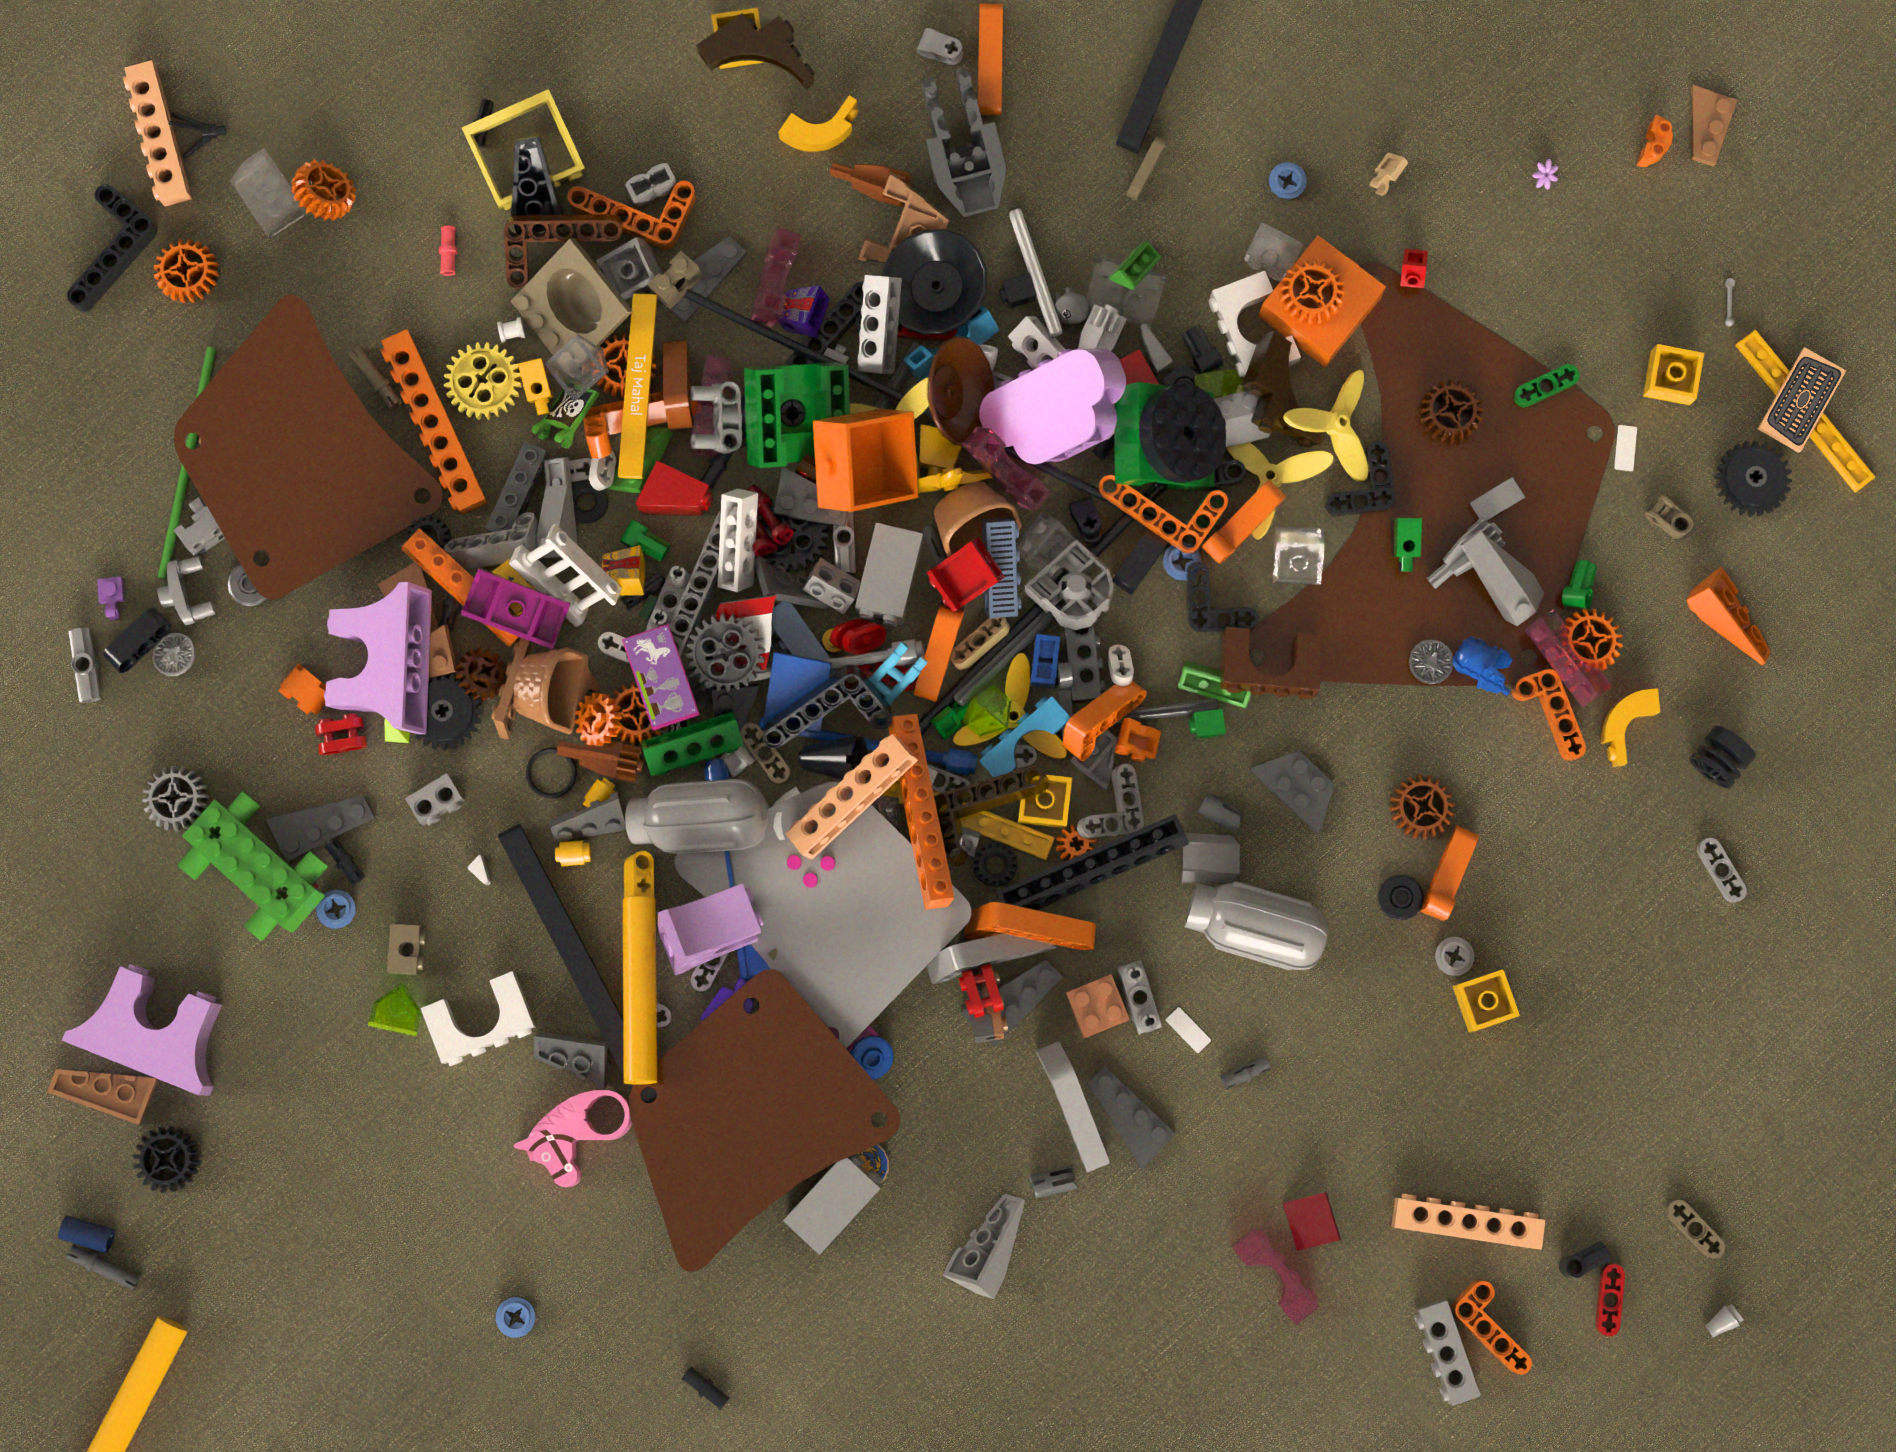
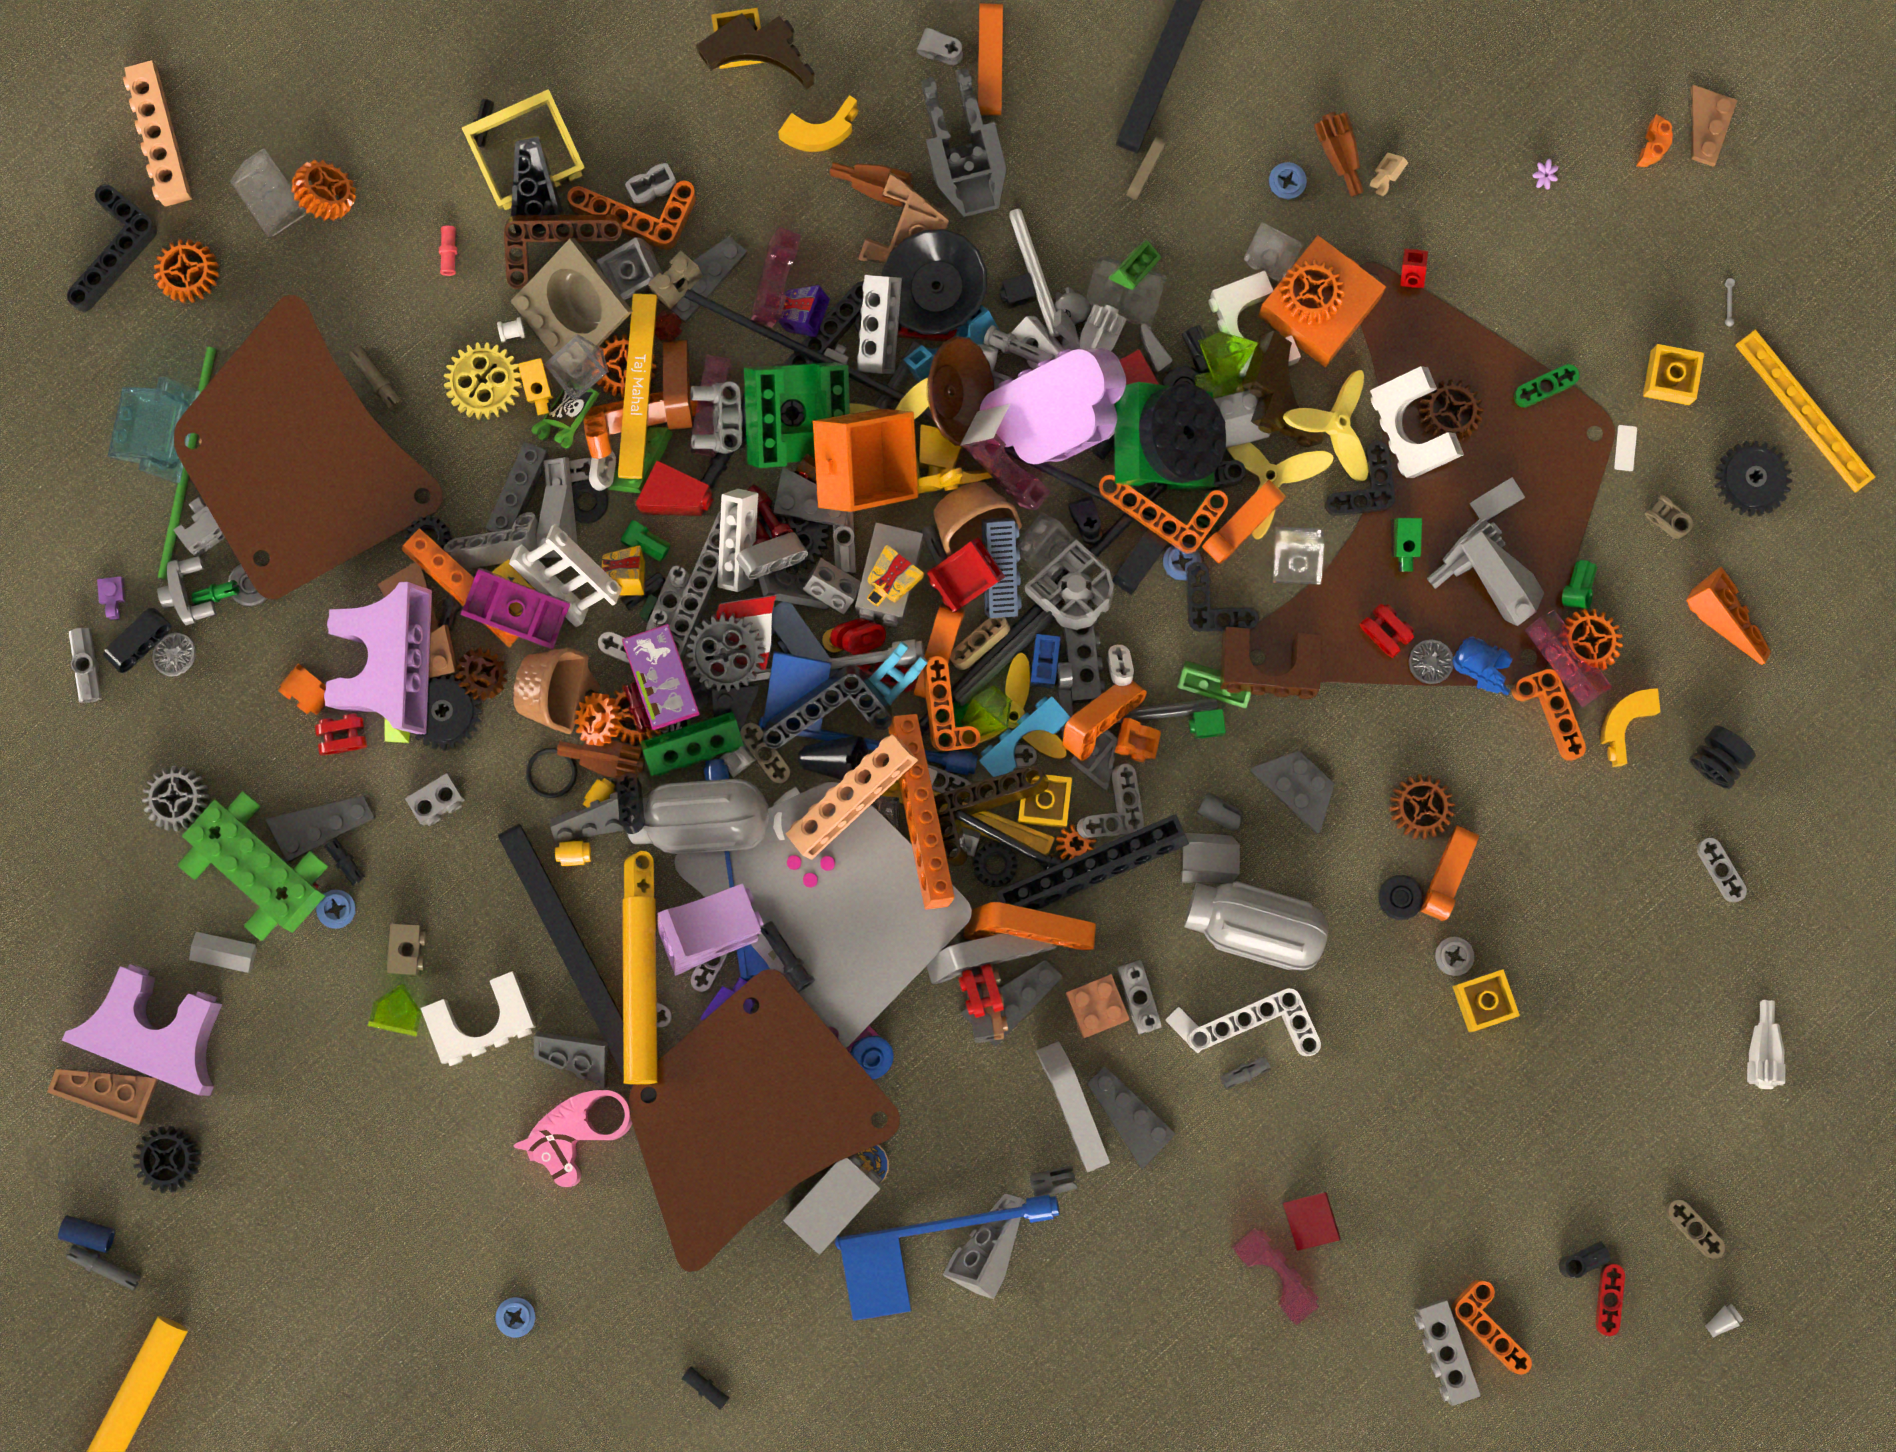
(147, 426): none -> clear light blue windscreen
(208, 130): black plant -> none
(215, 592): none -> green axle
(223, 952): none -> light grey piece
(403, 344): orange brick -> none
(479, 869): white slope -> none
(506, 709): medium nougat wing -> none
(624, 796): none -> black beam
(637, 707): none -> dark red pin
(667, 326): none -> clear red gear
(772, 555): none -> light grey beam
(792, 965): none -> black pin
(876, 1264): none -> blue flag
(892, 577): none -> torso
(944, 703): none -> orange beam
(985, 424): none -> white sticker
(1009, 344): none -> light grey pin
(1046, 860): none -> black piece
(1066, 327): none -> light grey slope
(1226, 354): none -> clear neon green slope
(1257, 1018): none -> white beam
(1341, 148): none -> dark orange piece
(1386, 616): none -> red brick
(1391, 403): none -> white arch
(1530, 1237): light nougat brick -> none
(1766, 1051): none -> white piece
(1801, 399): tile -> none

